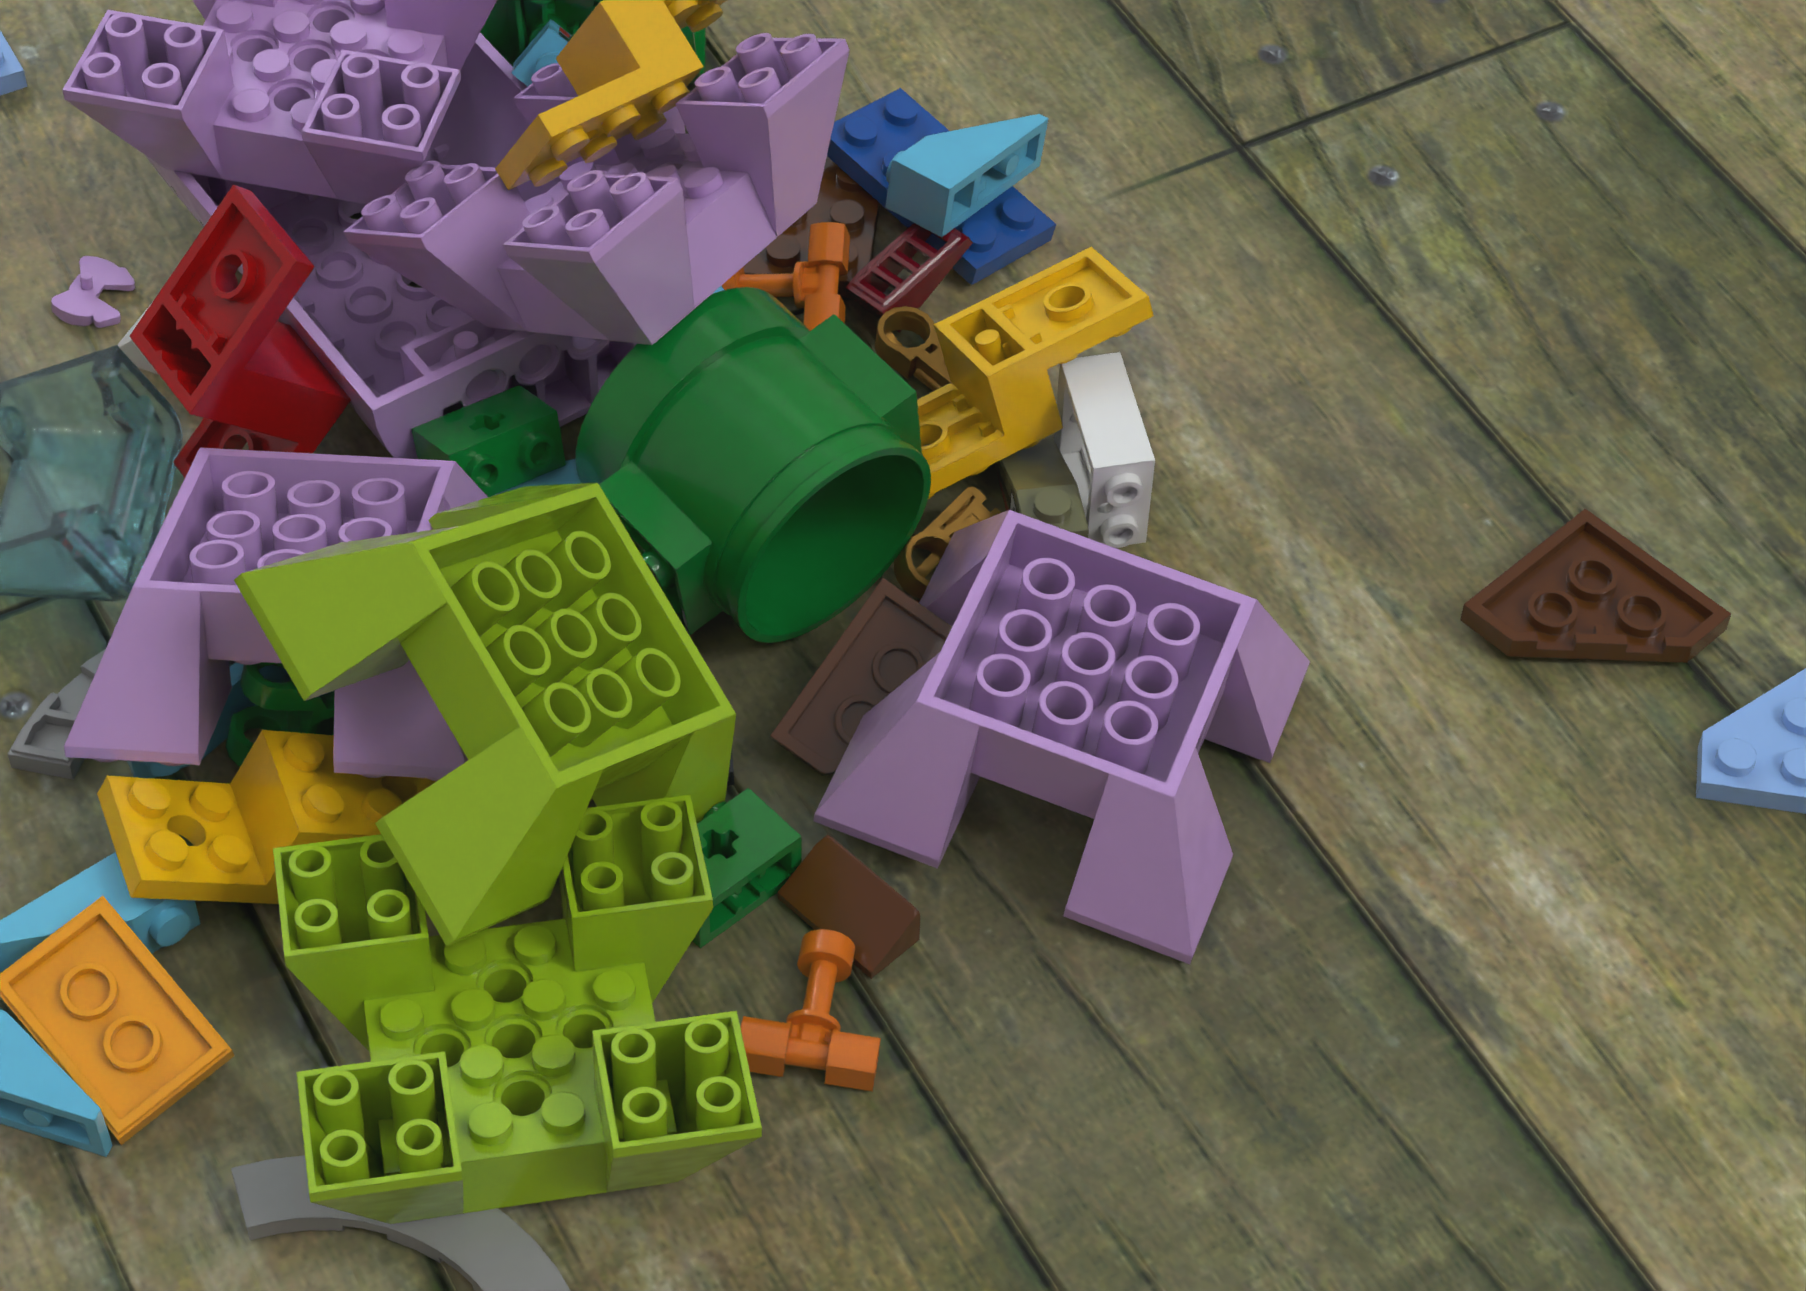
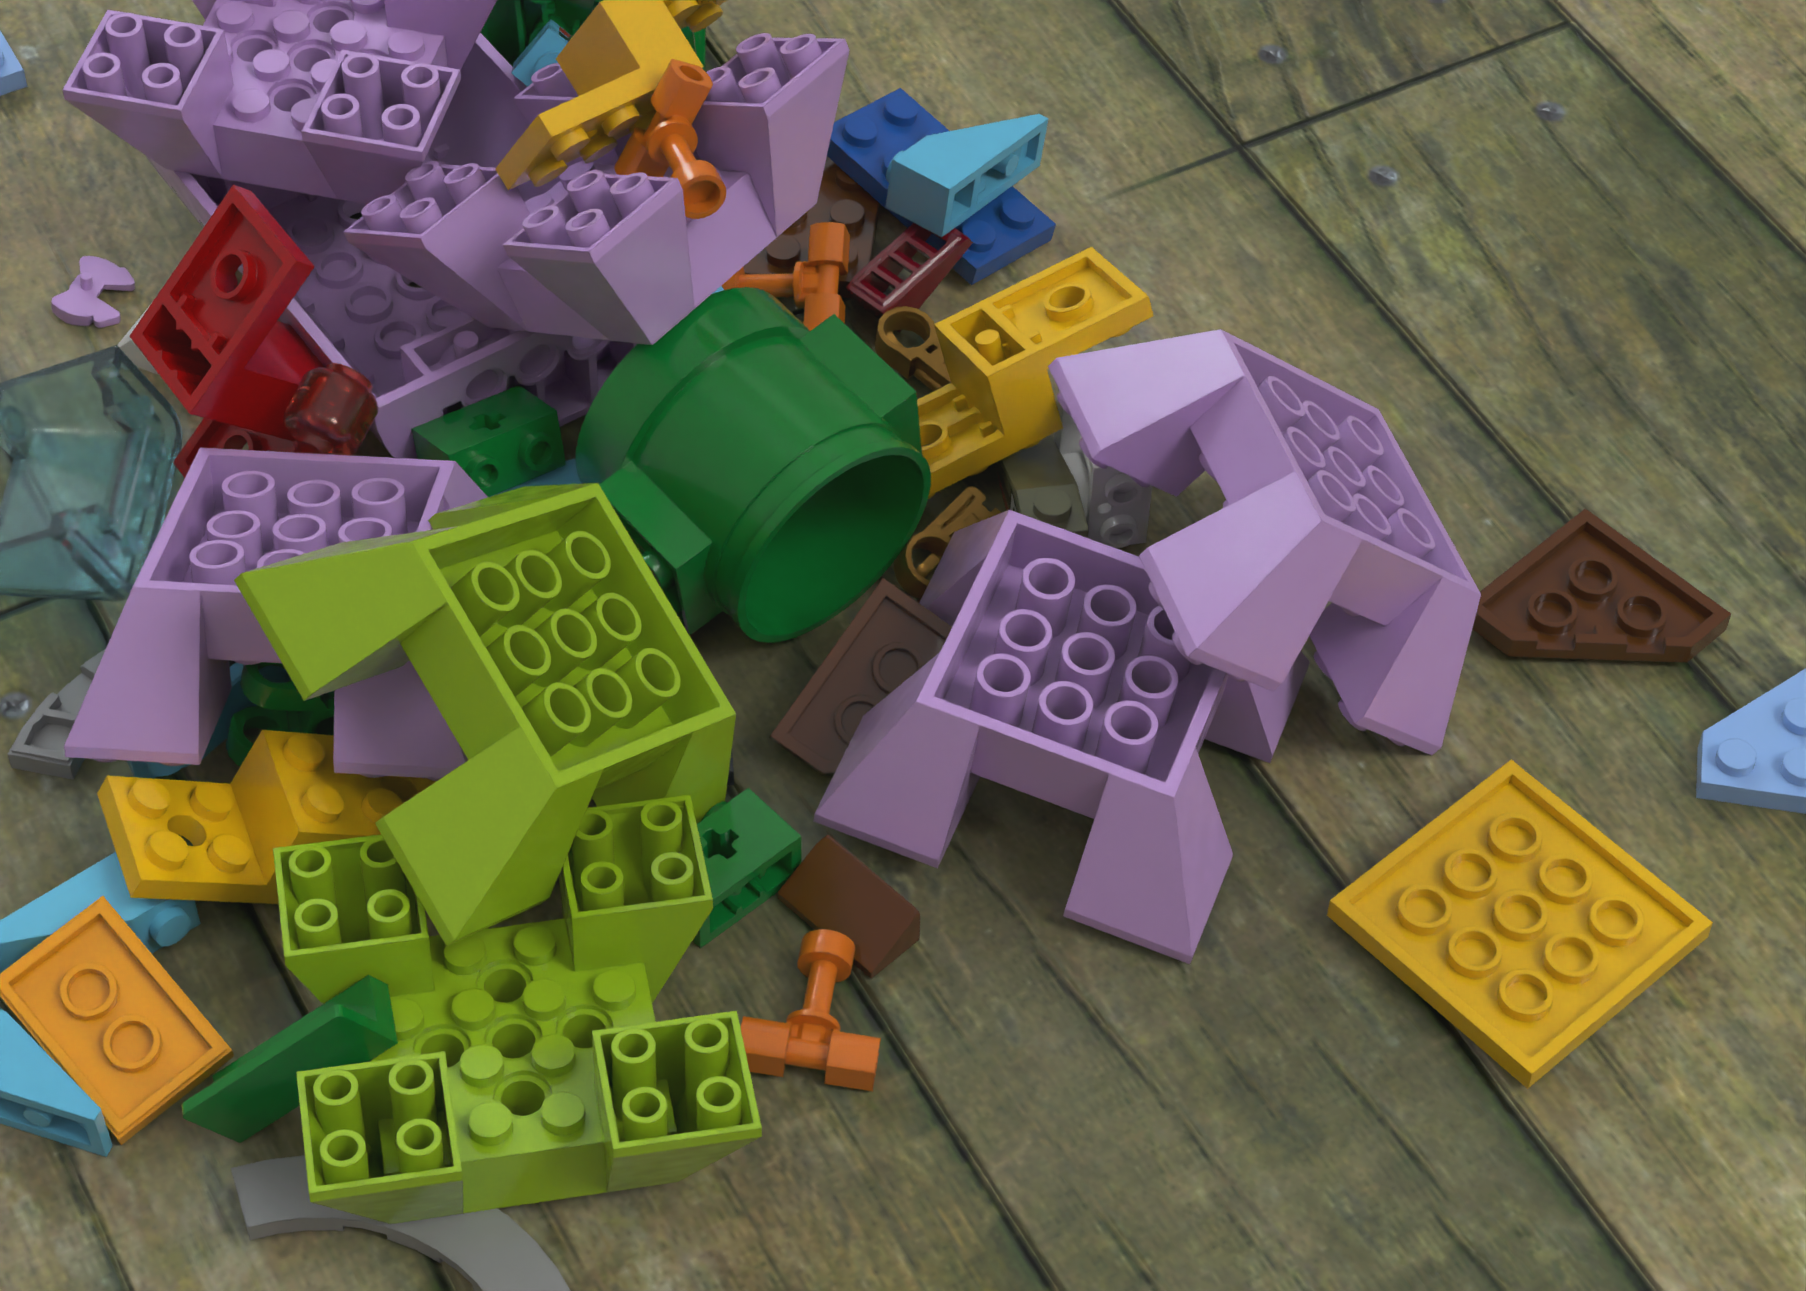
(264, 1081): none -> green panel
(331, 411): none -> clear red head
(672, 140): none -> orange bar
(1308, 518): none -> lavender slope
(1519, 922): none -> yellow plate

